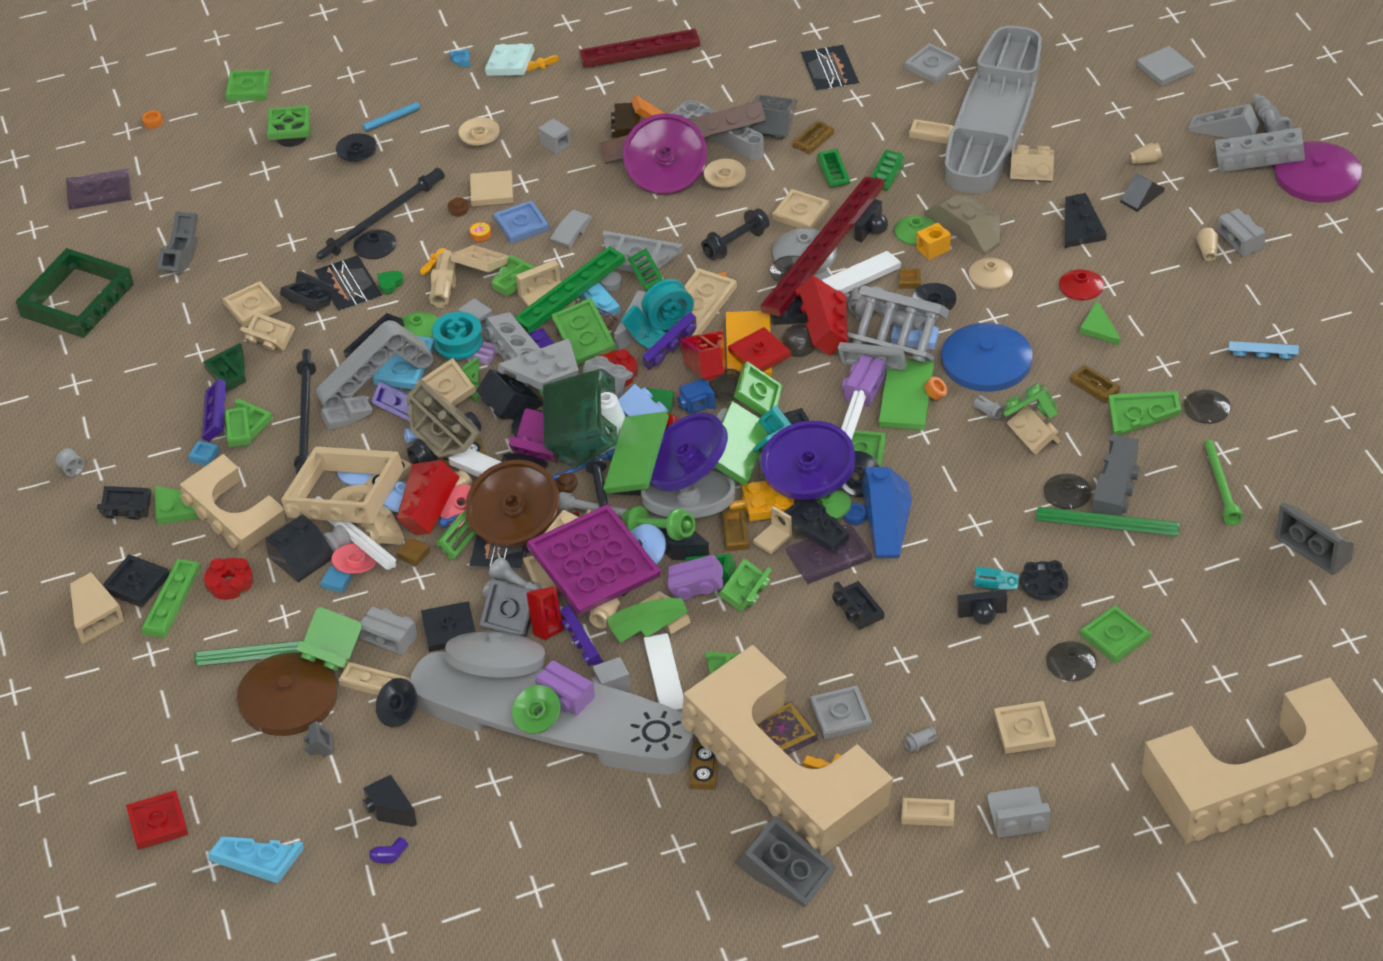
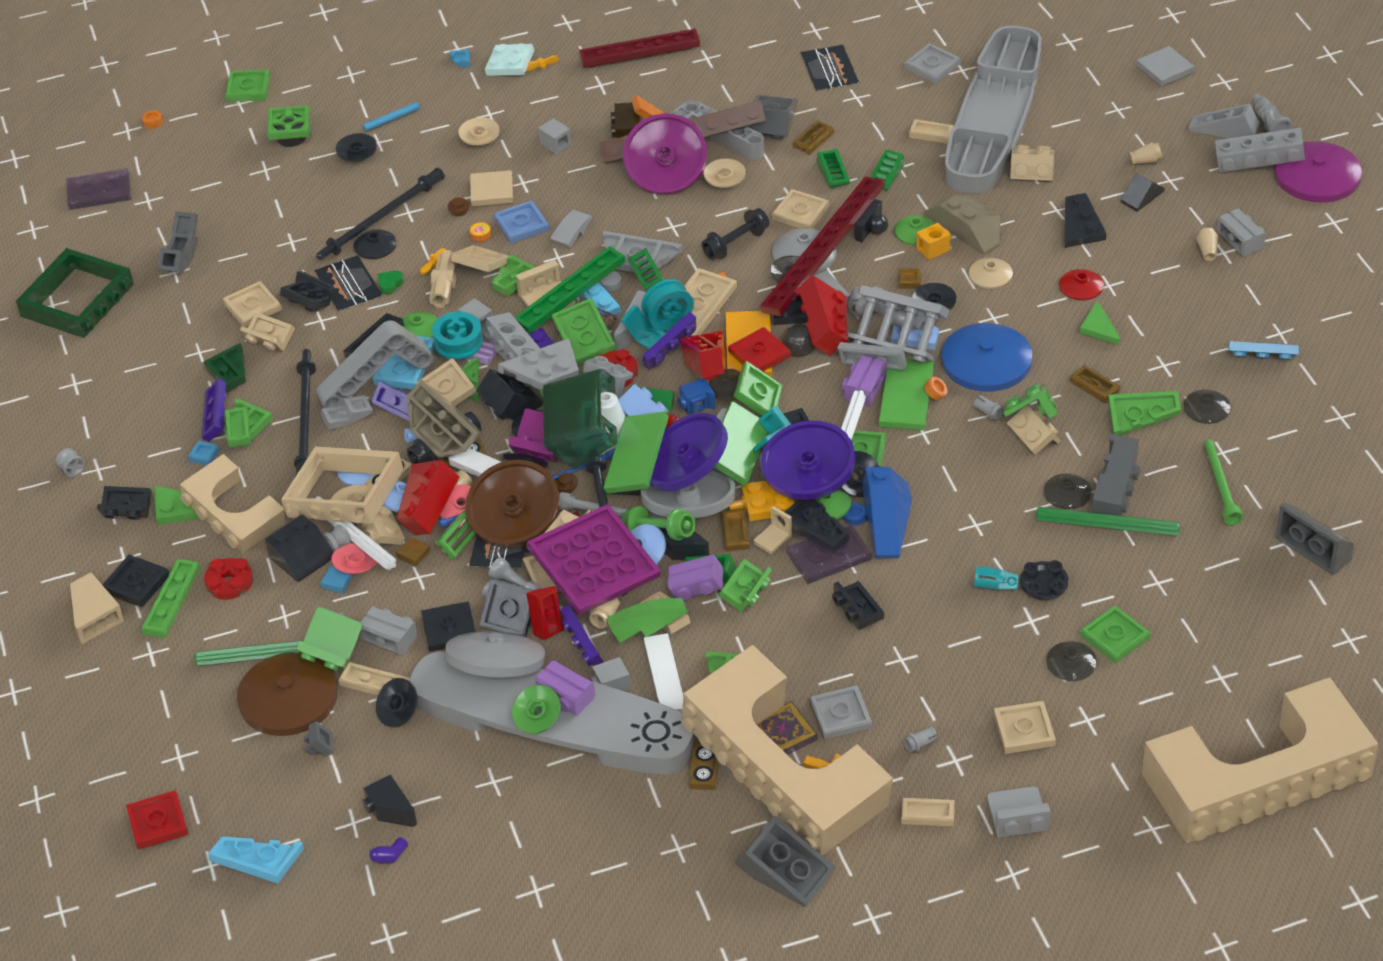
(863, 272): white tile -> none
(982, 605): black tile -> none

